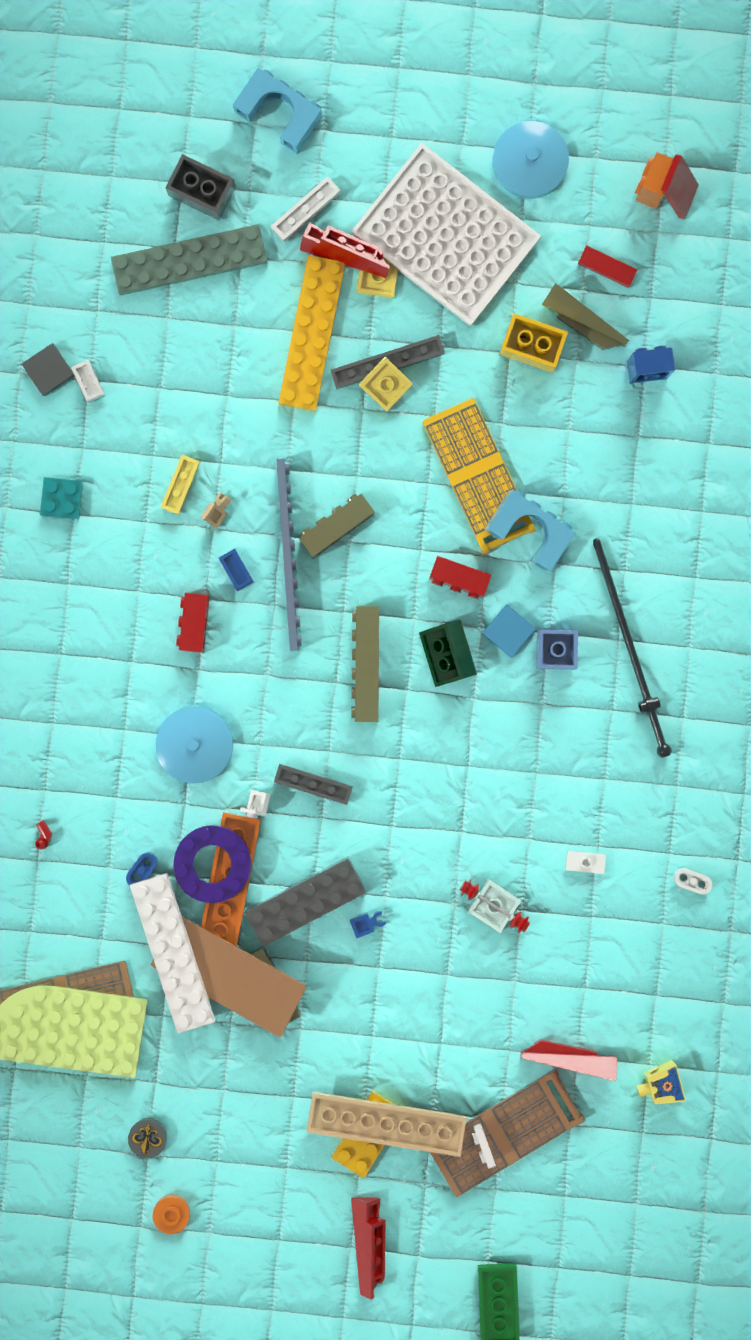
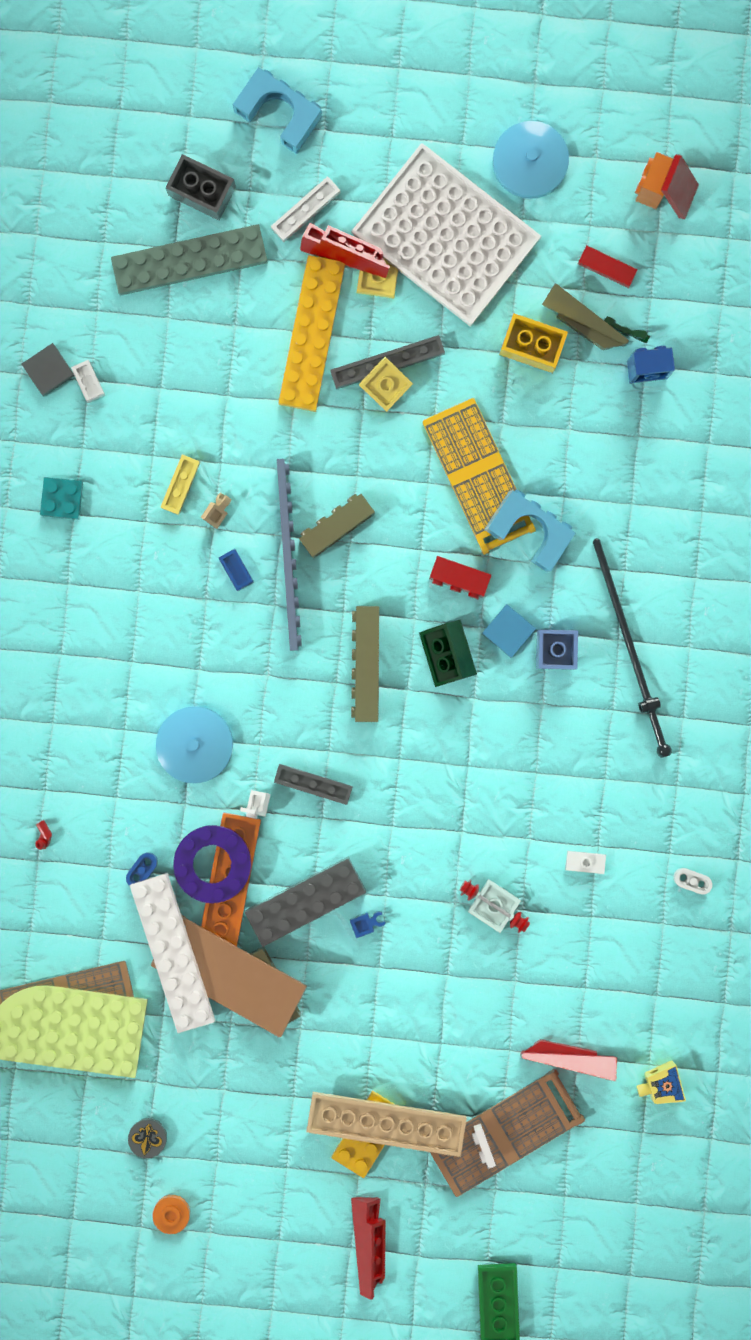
(193, 622): red brick -> none
(640, 335): none -> dark green piece

